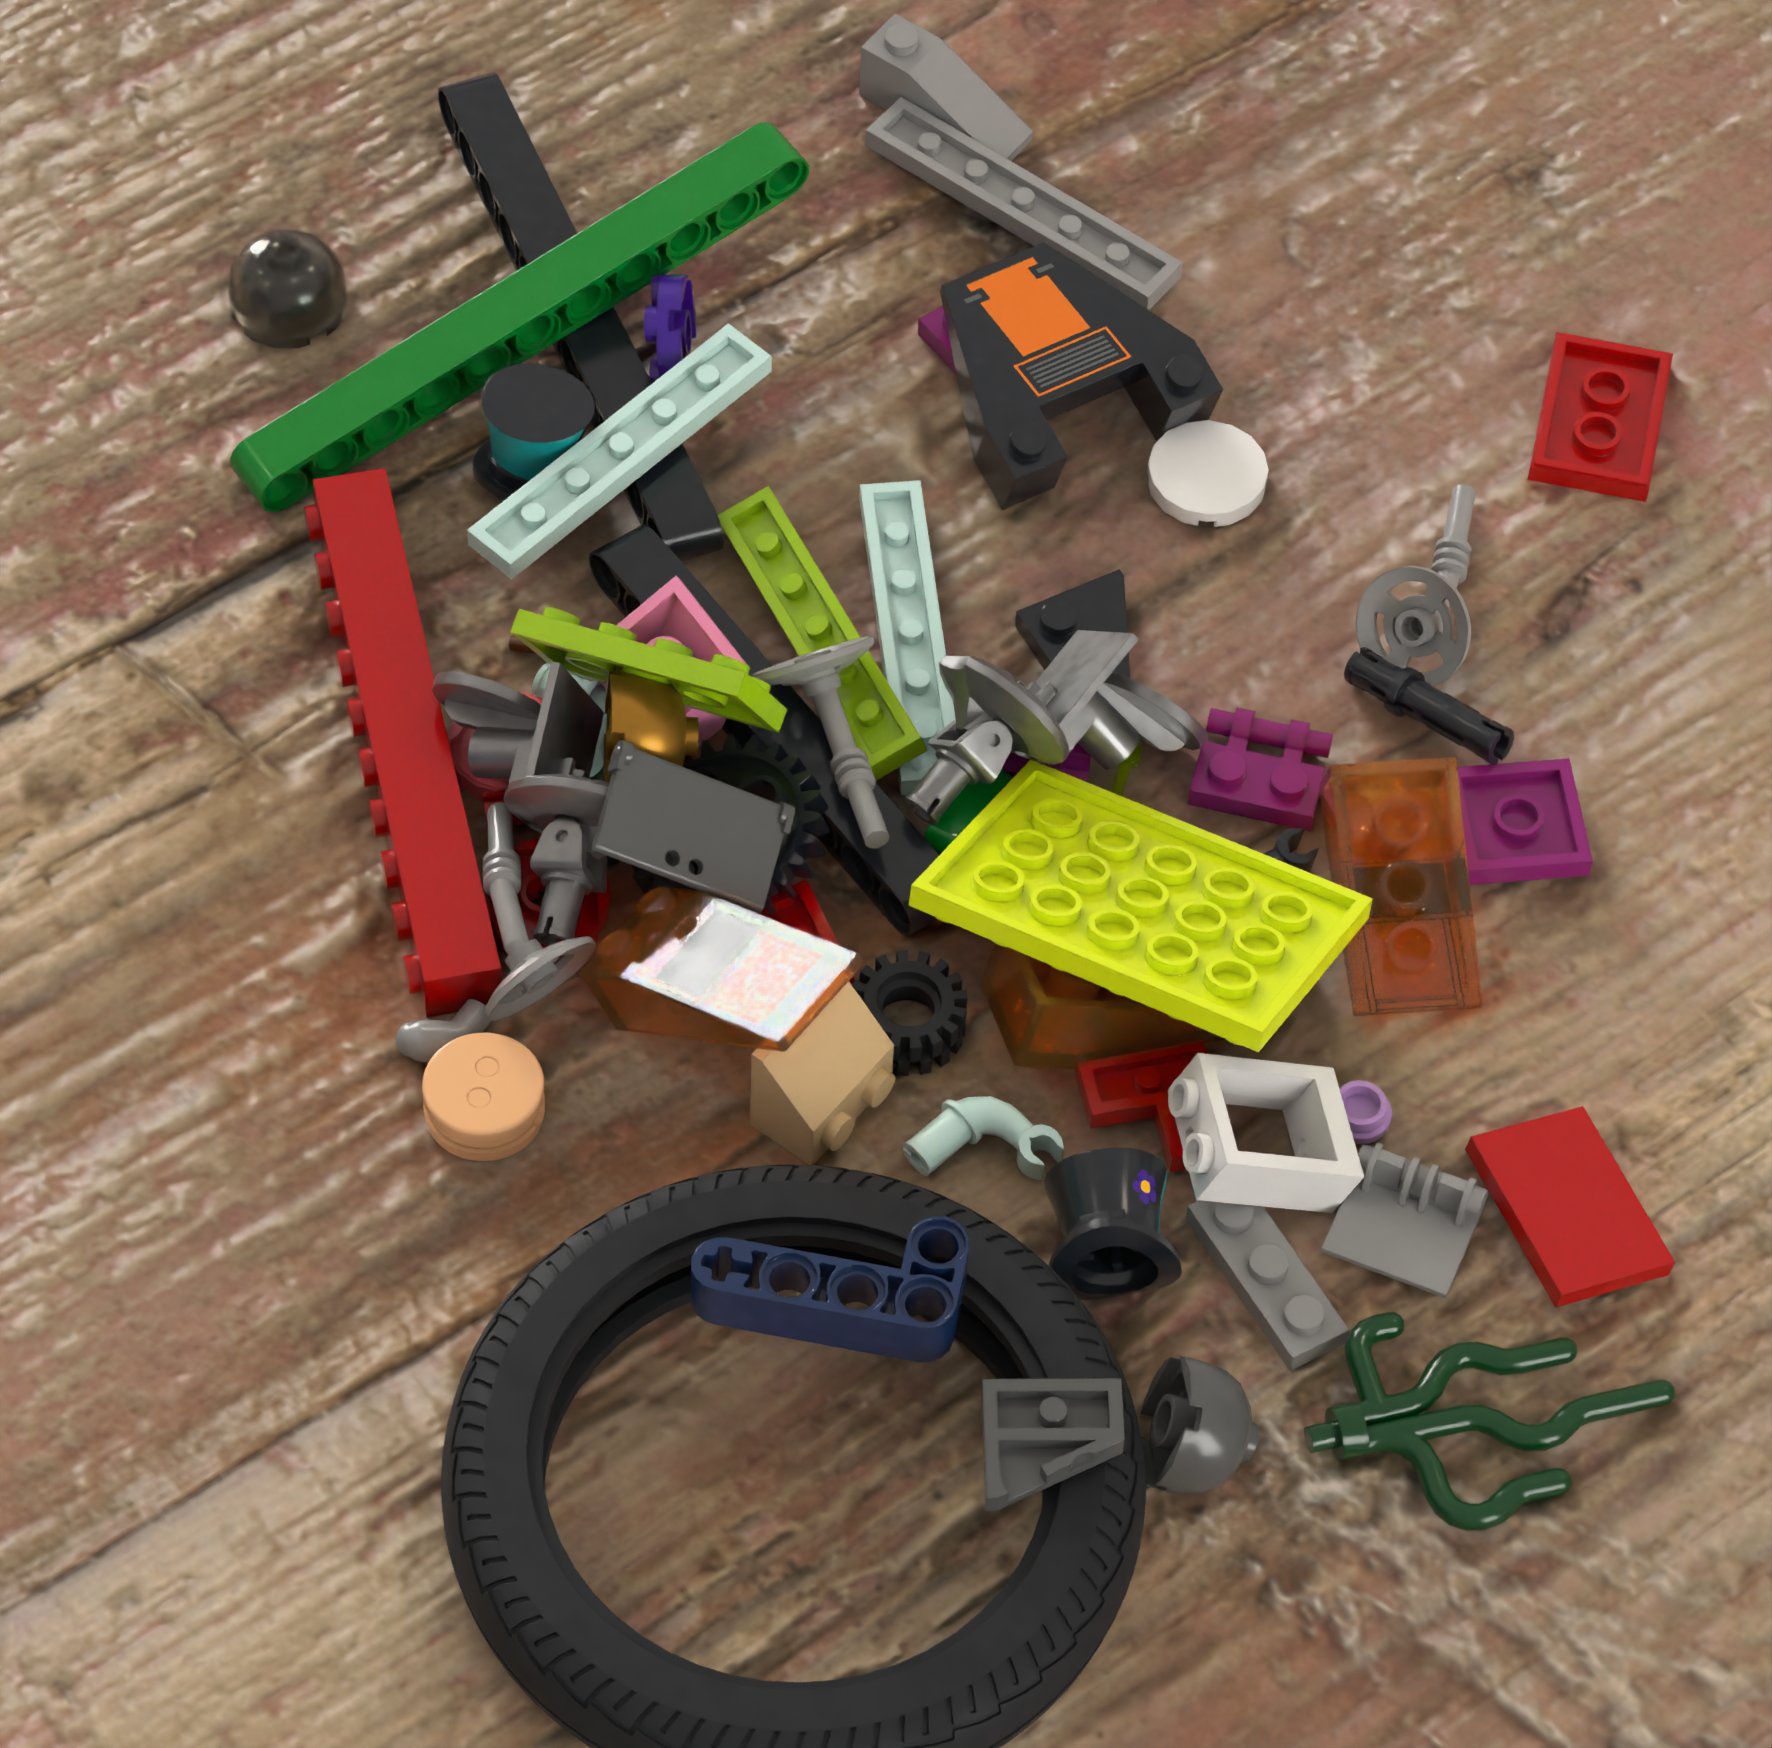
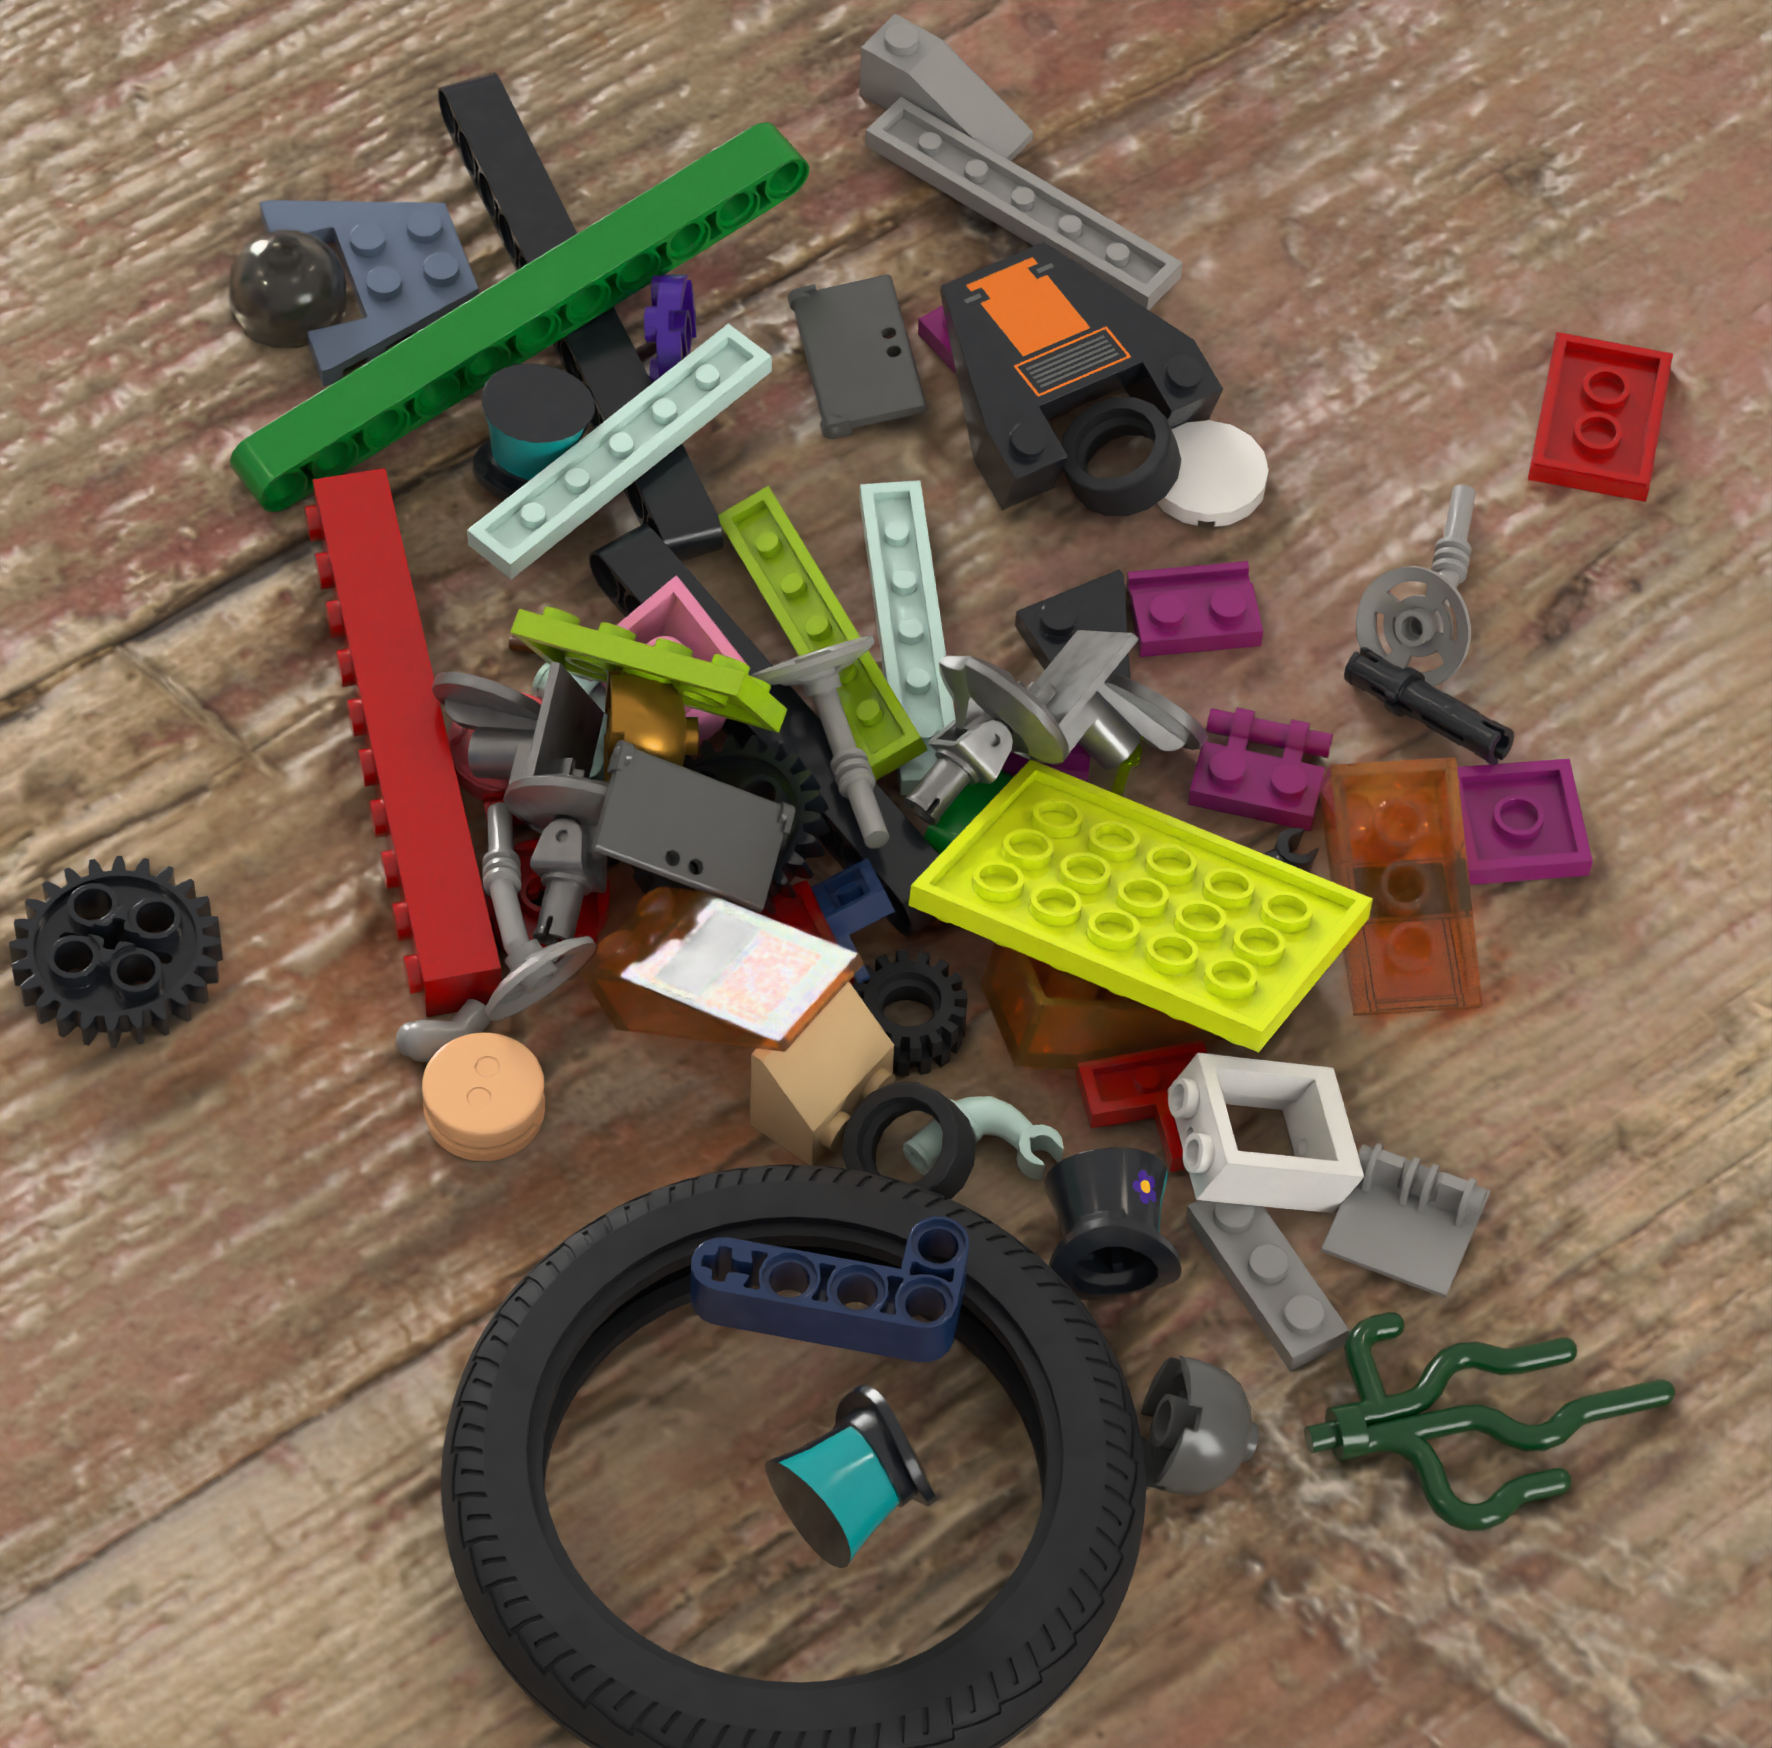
(116, 951): none -> black gear
(398, 262): none -> sand blue wing
(849, 1477): none -> hat
(851, 364): none -> dark grey door
(851, 903): none -> dark blue panel
(894, 1100): none -> black tyre
(1046, 1433): dark grey wing -> none
(1132, 491): none -> black tyre
(1194, 609): none -> magenta plate
(1366, 1110): lavender plate -> none
(1569, 1206): red tile -> none

